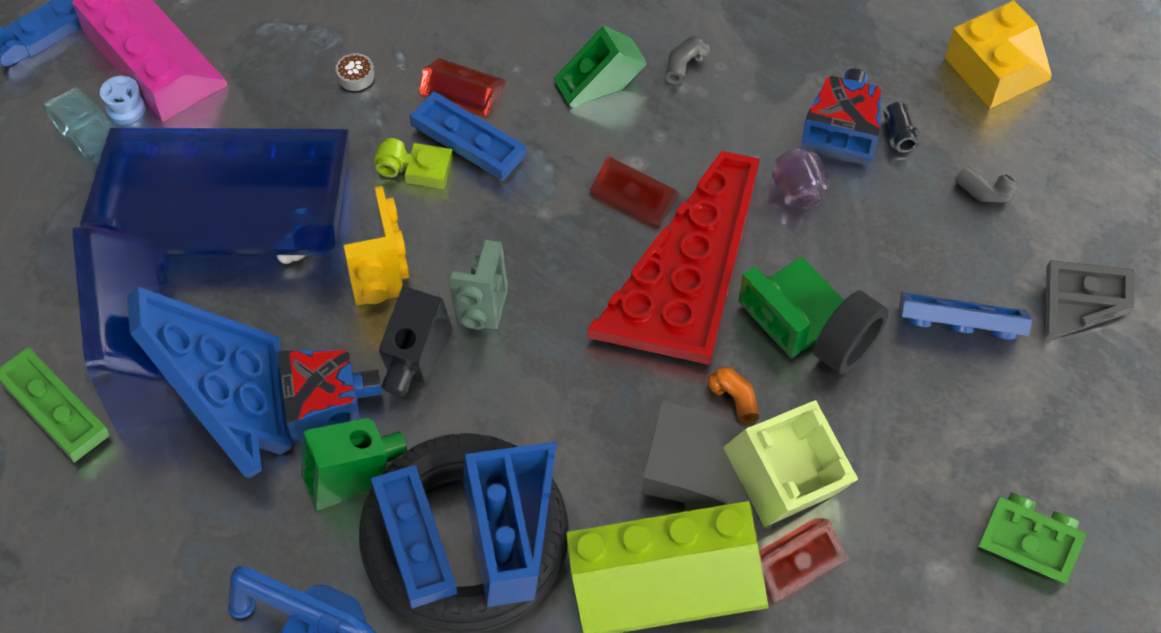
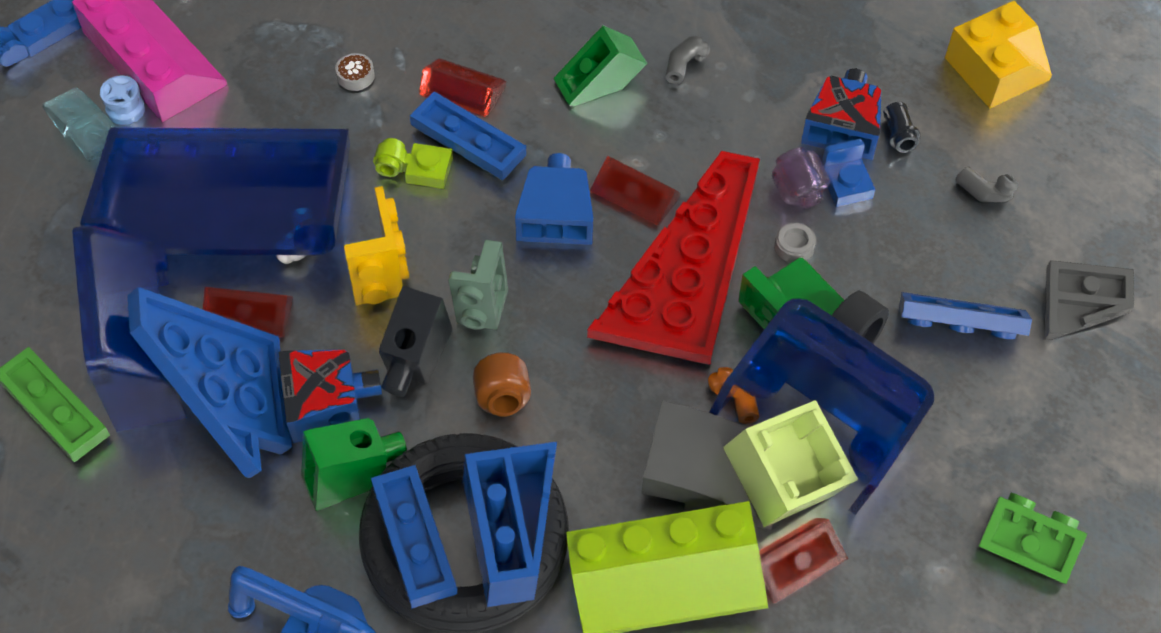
(254, 309): none -> clear red slope
(501, 384): none -> dark orange head
(555, 204): none -> blue torso
(795, 242): none -> light grey tile
(844, 377): none -> clear blue windscreen
(847, 173): none -> blue bracket

